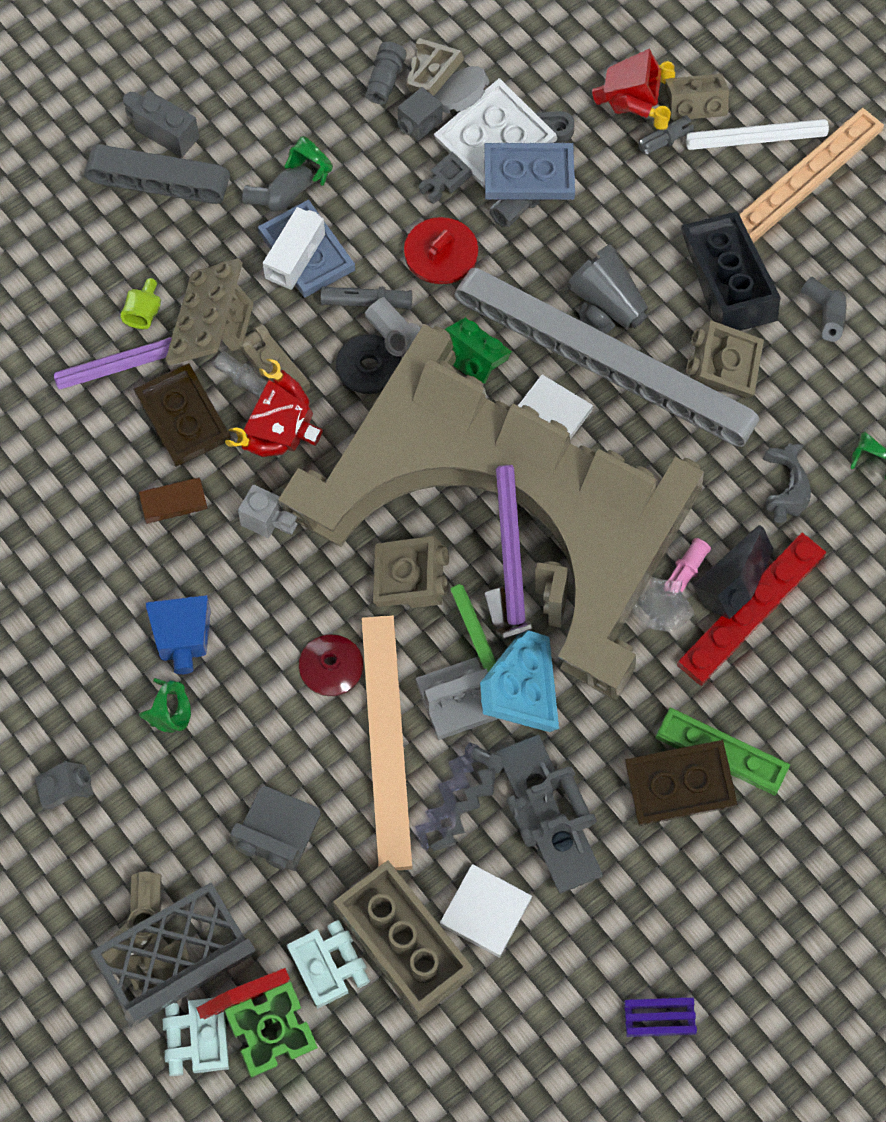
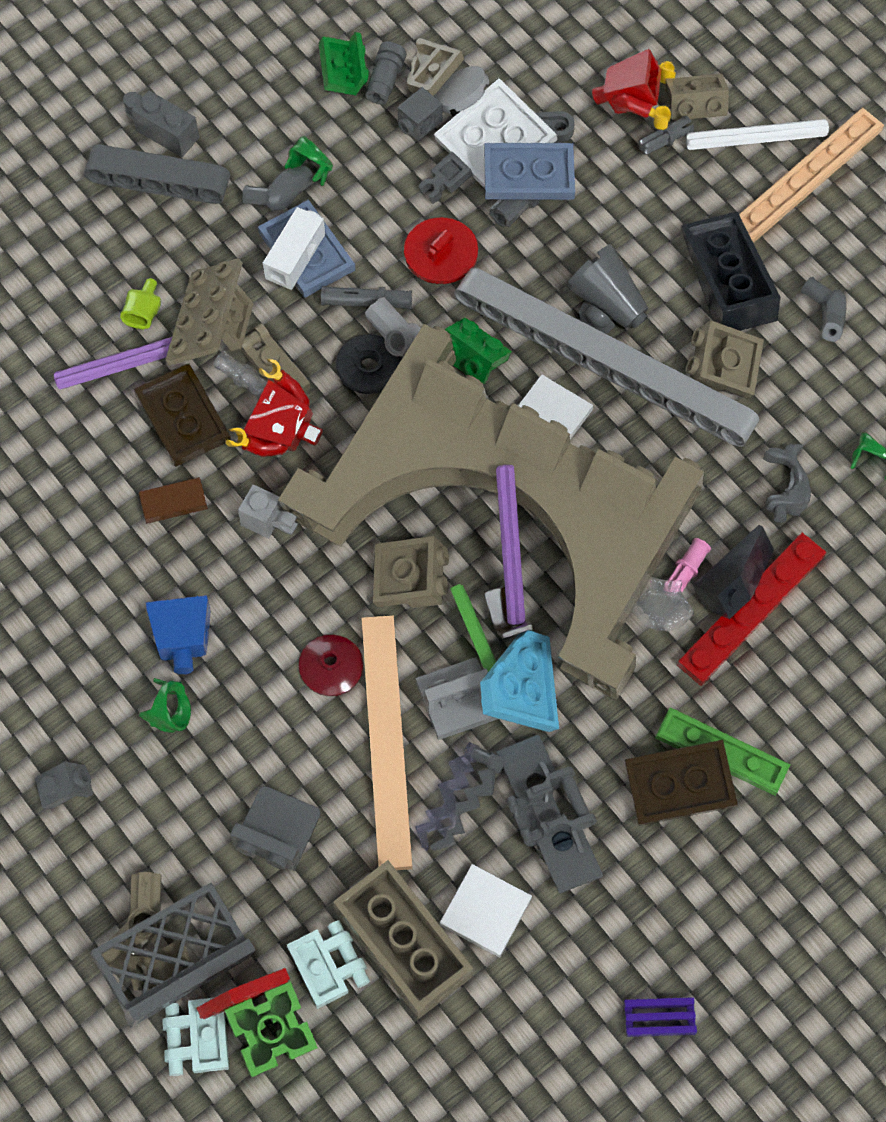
(343, 64): none -> green bracket
(552, 582): dark tan bracket -> none

